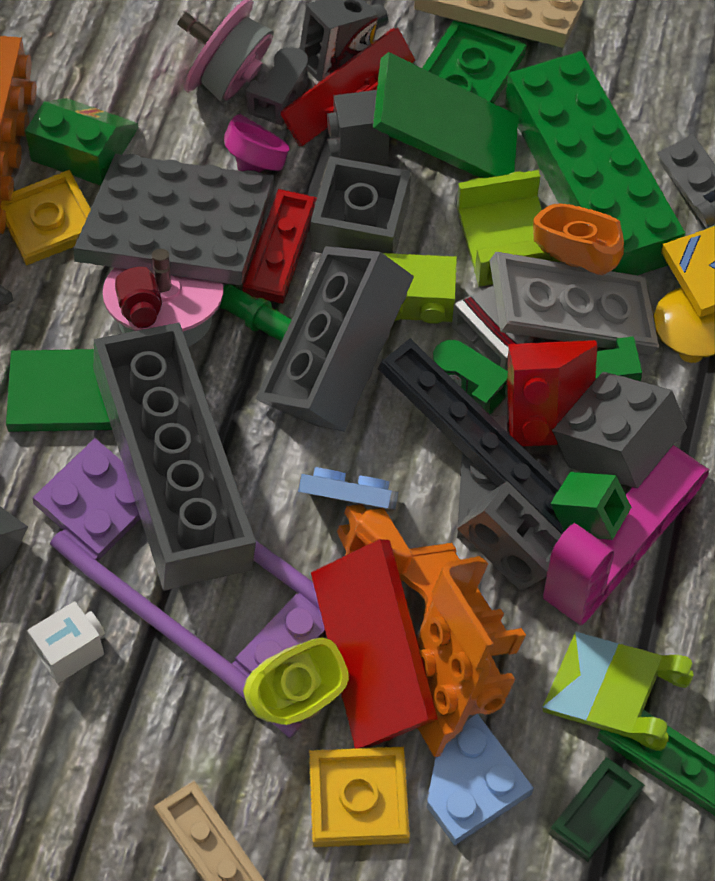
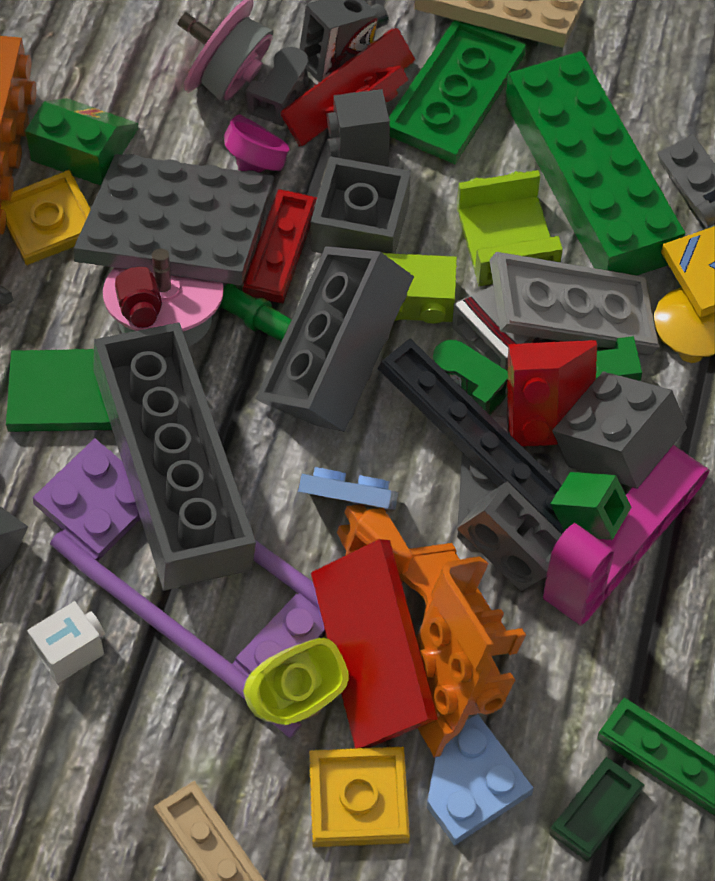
(444, 119): green tile -> none
(580, 237): orange piece -> none
(609, 686): lime flag -> none

